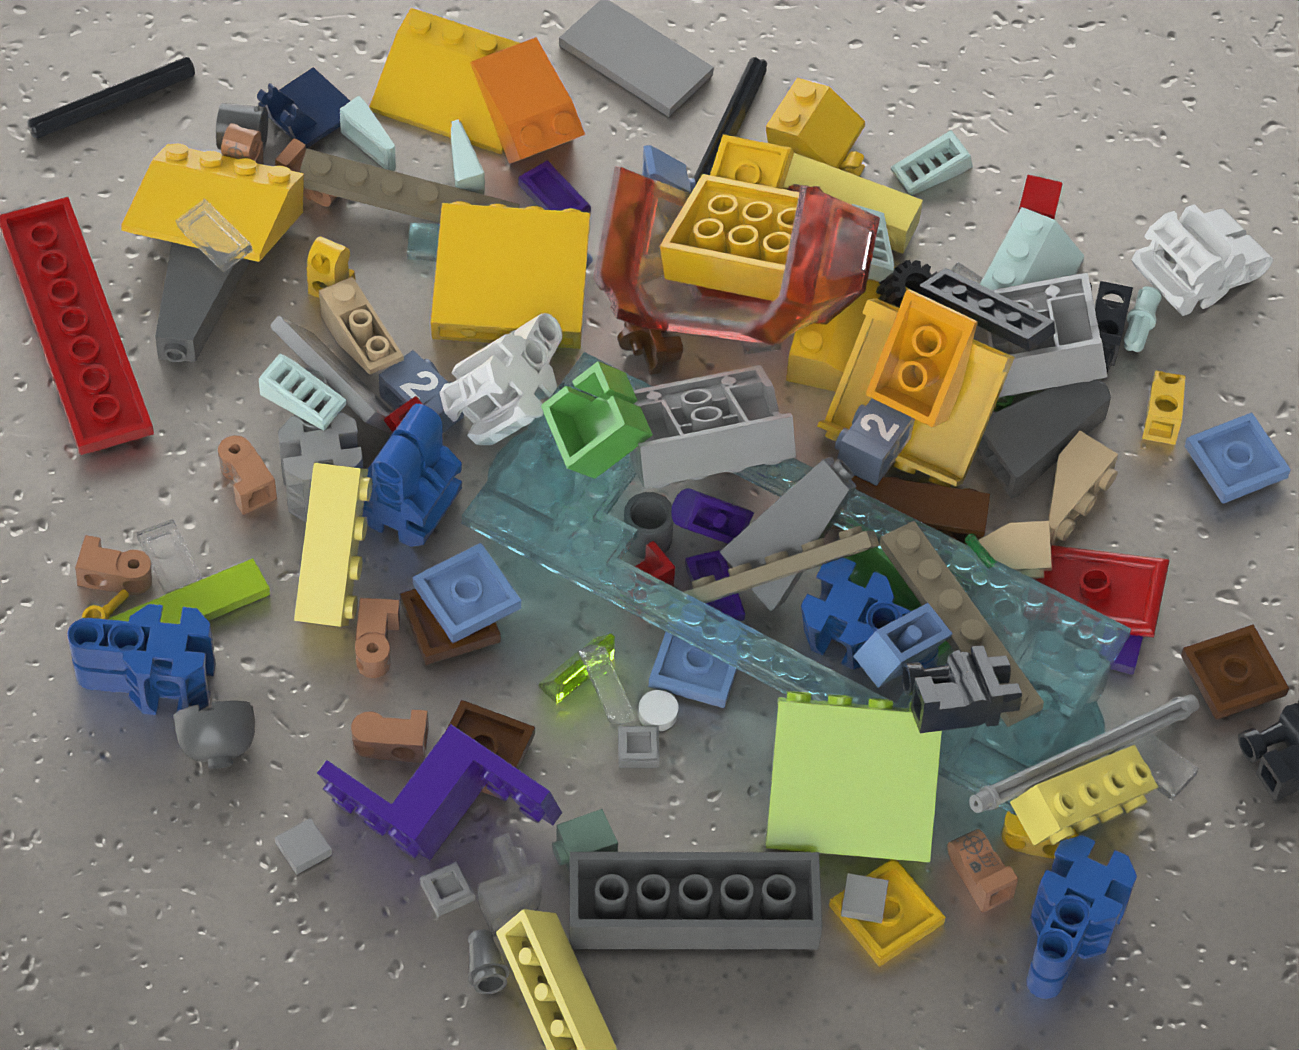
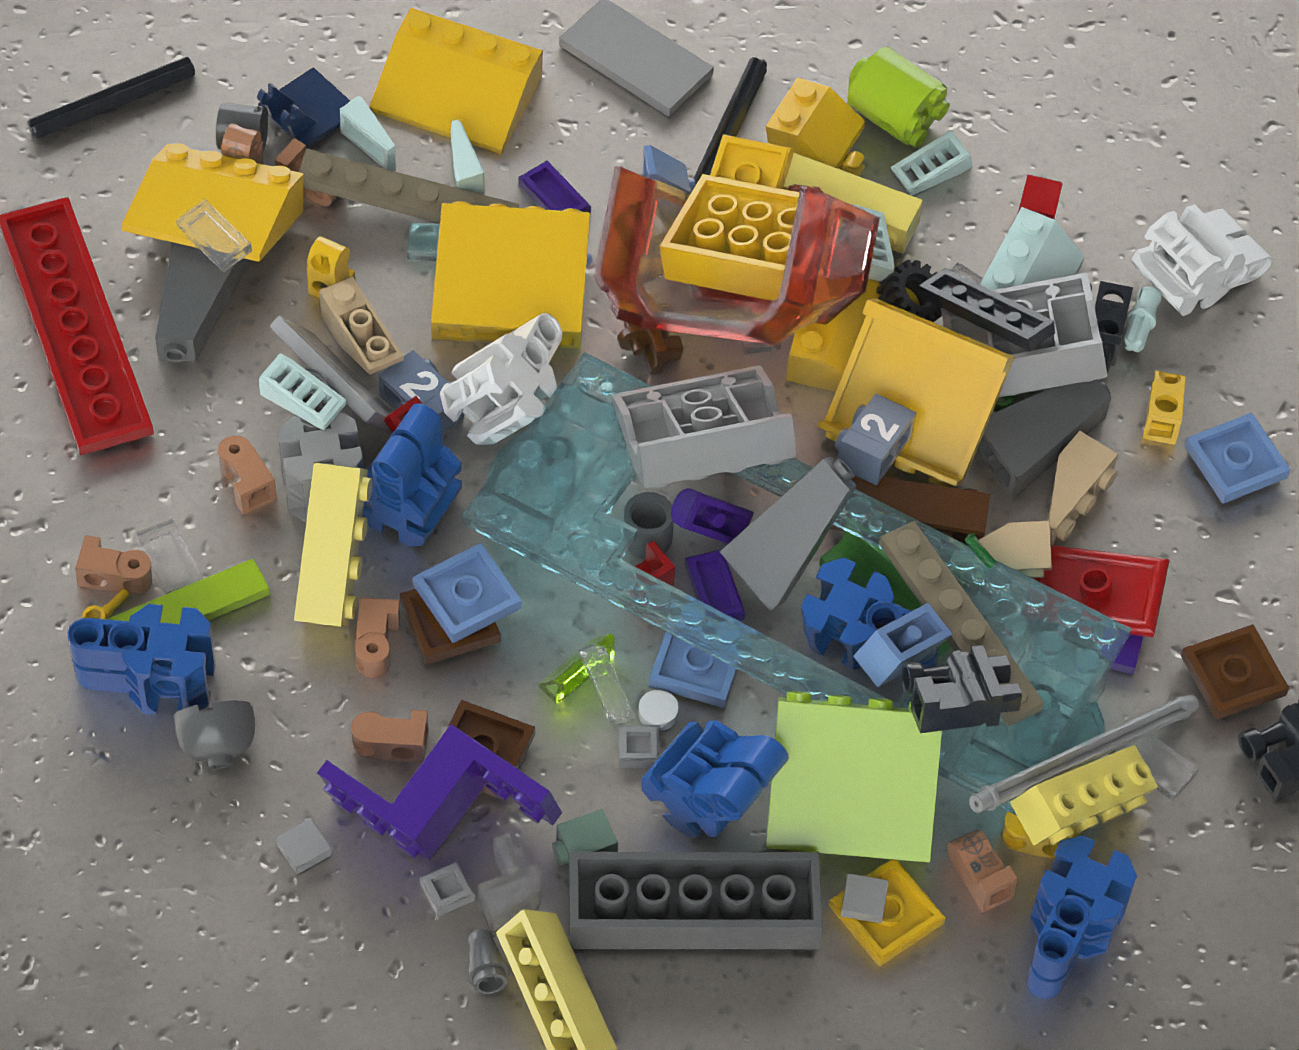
(526, 100): orange slope -> none
(600, 430): bright green piece -> none
(711, 776): none -> blue connector
(781, 565): dark tan plate -> none
(897, 95): none -> lime cylinder
(923, 360): light orange slope -> none

